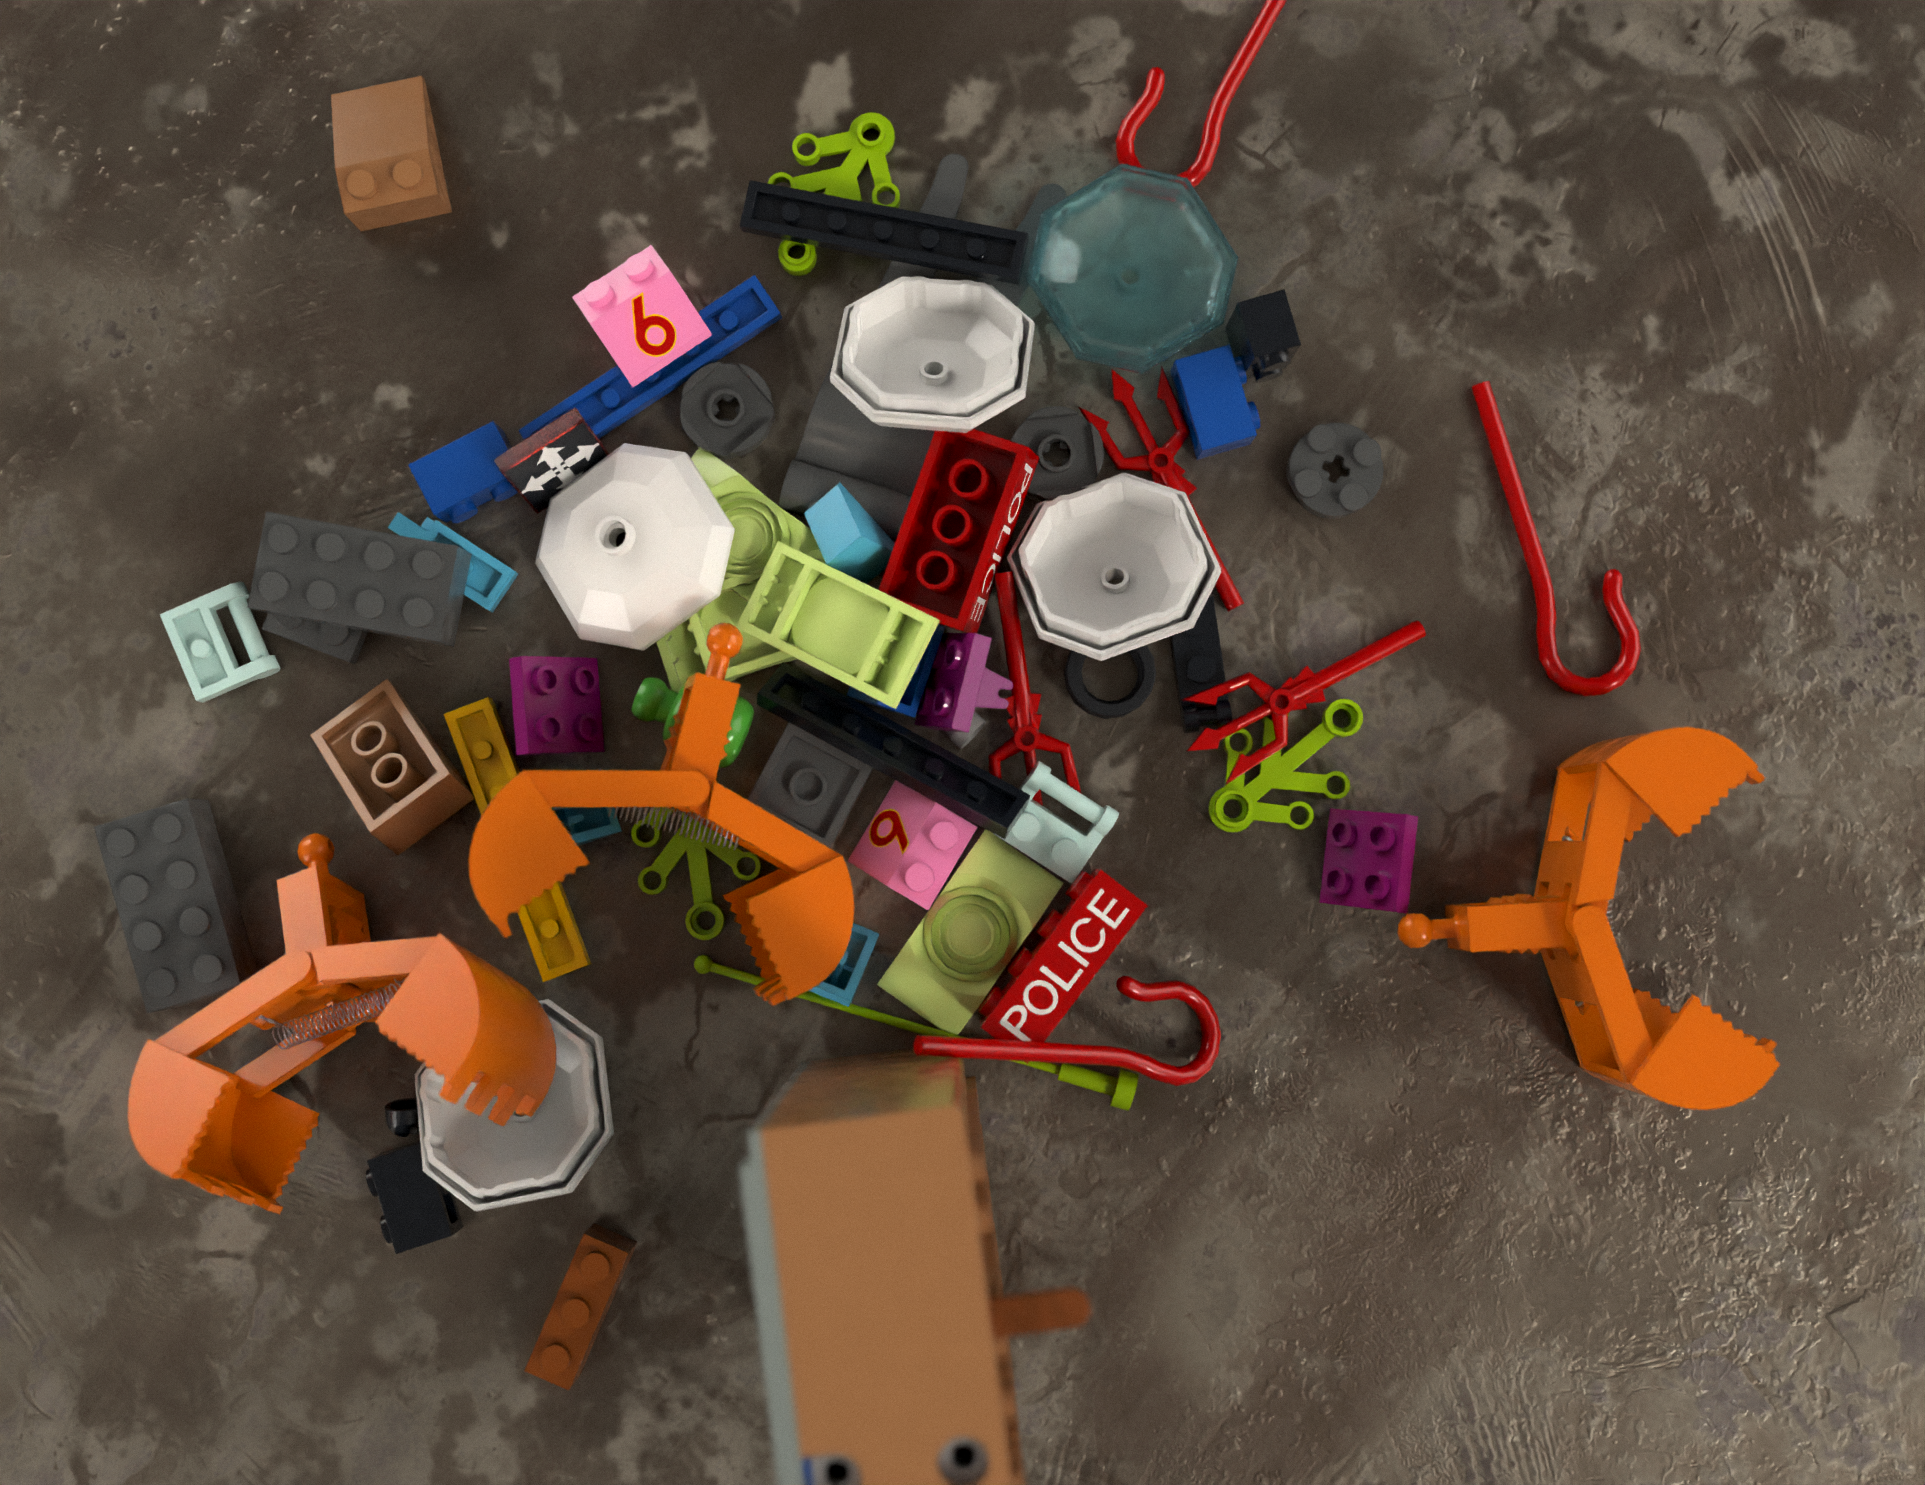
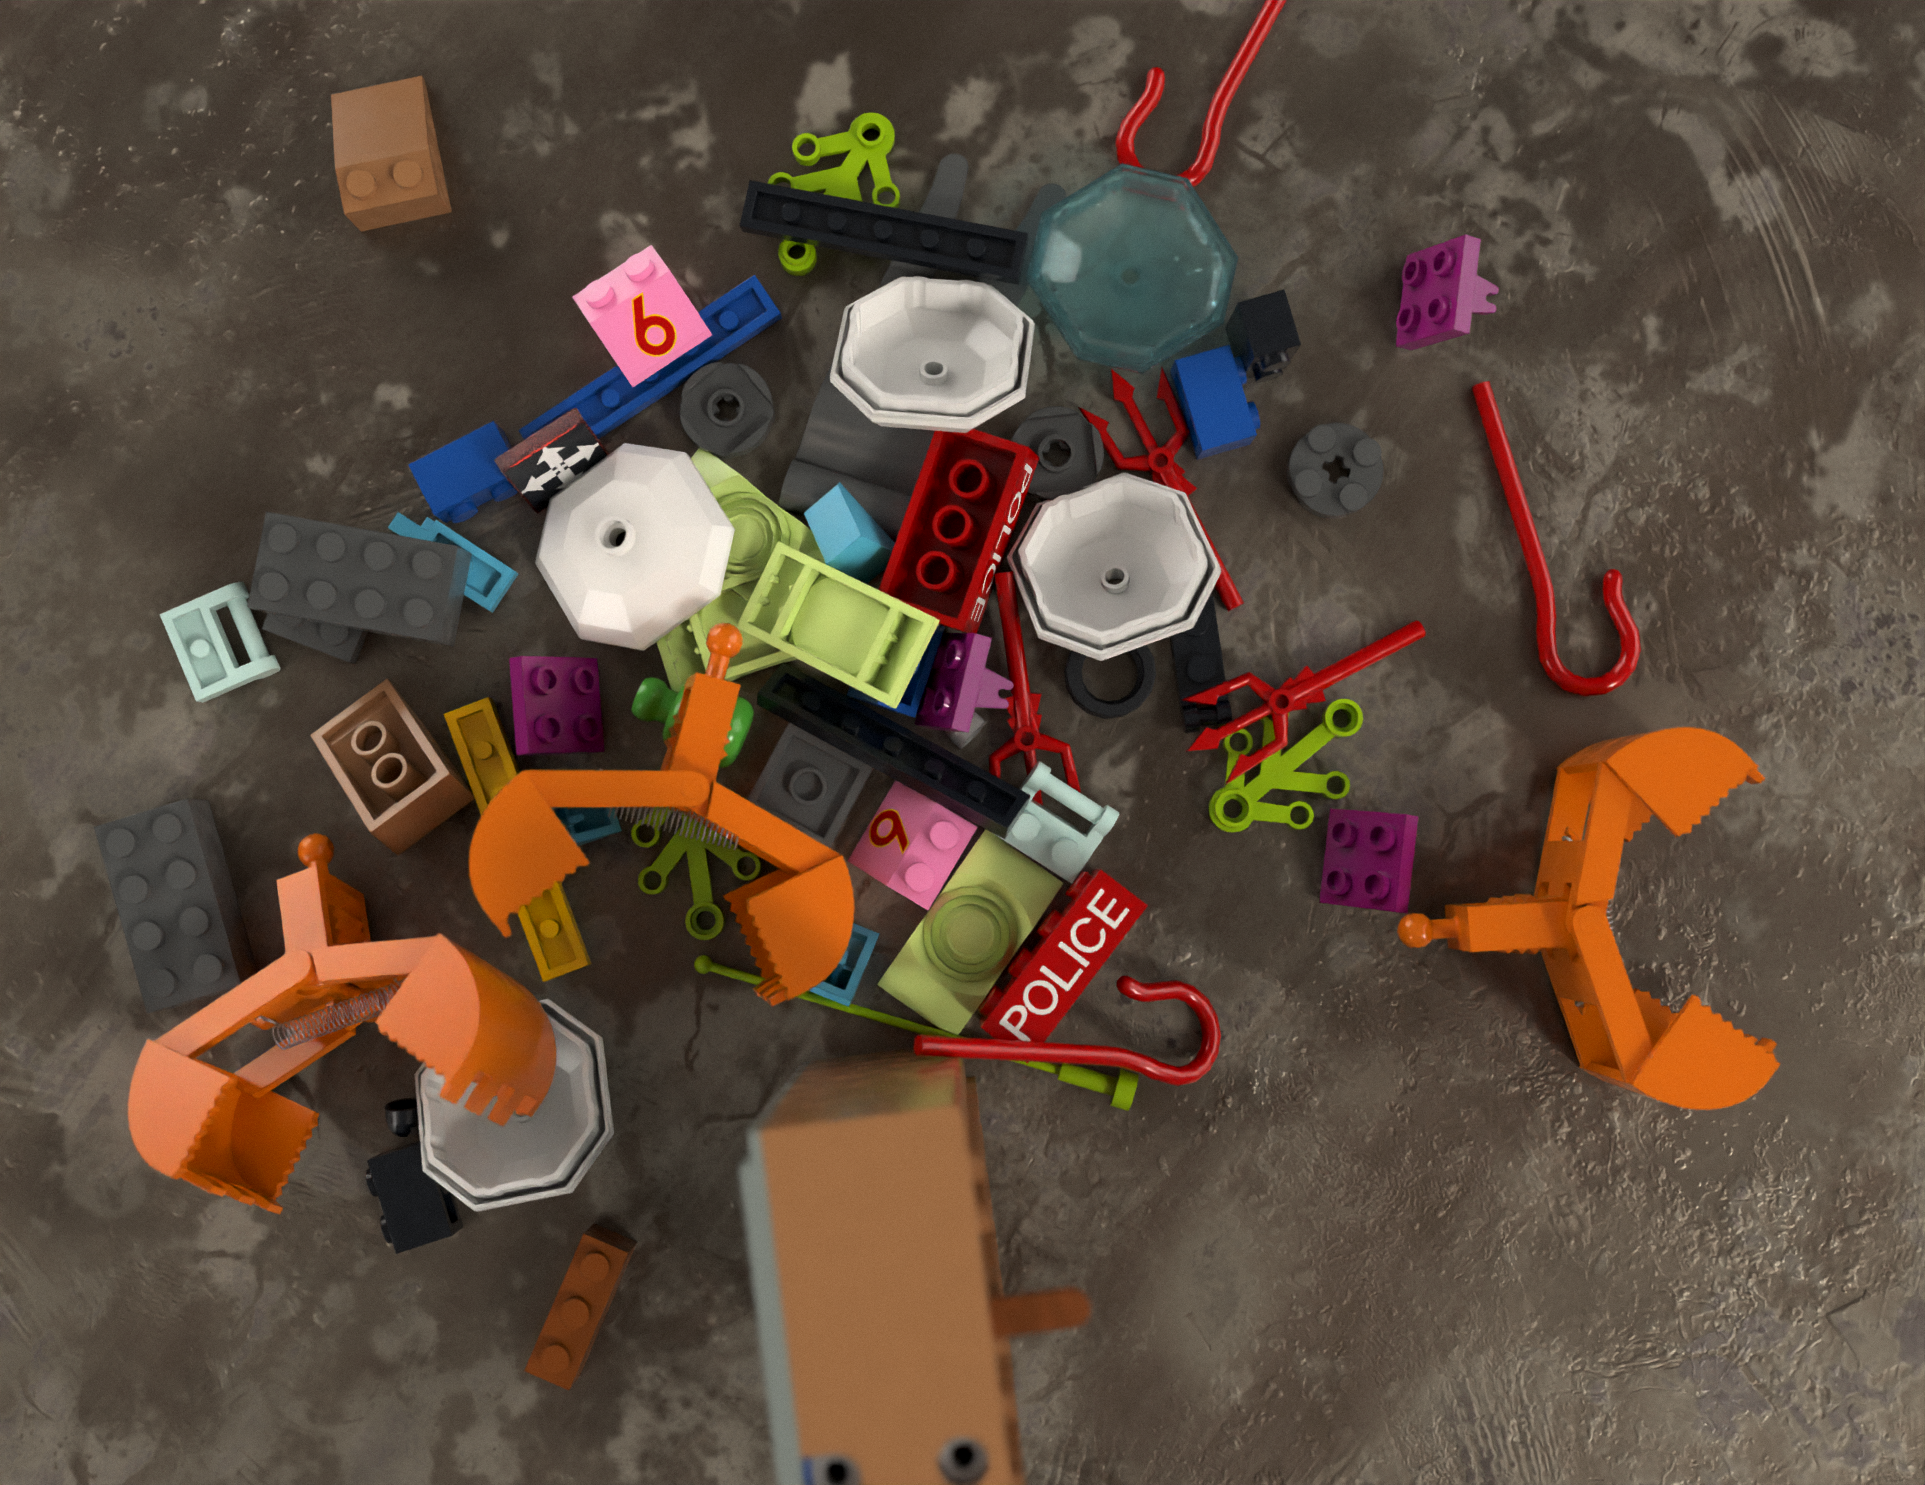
(1442, 293): none -> magenta plate

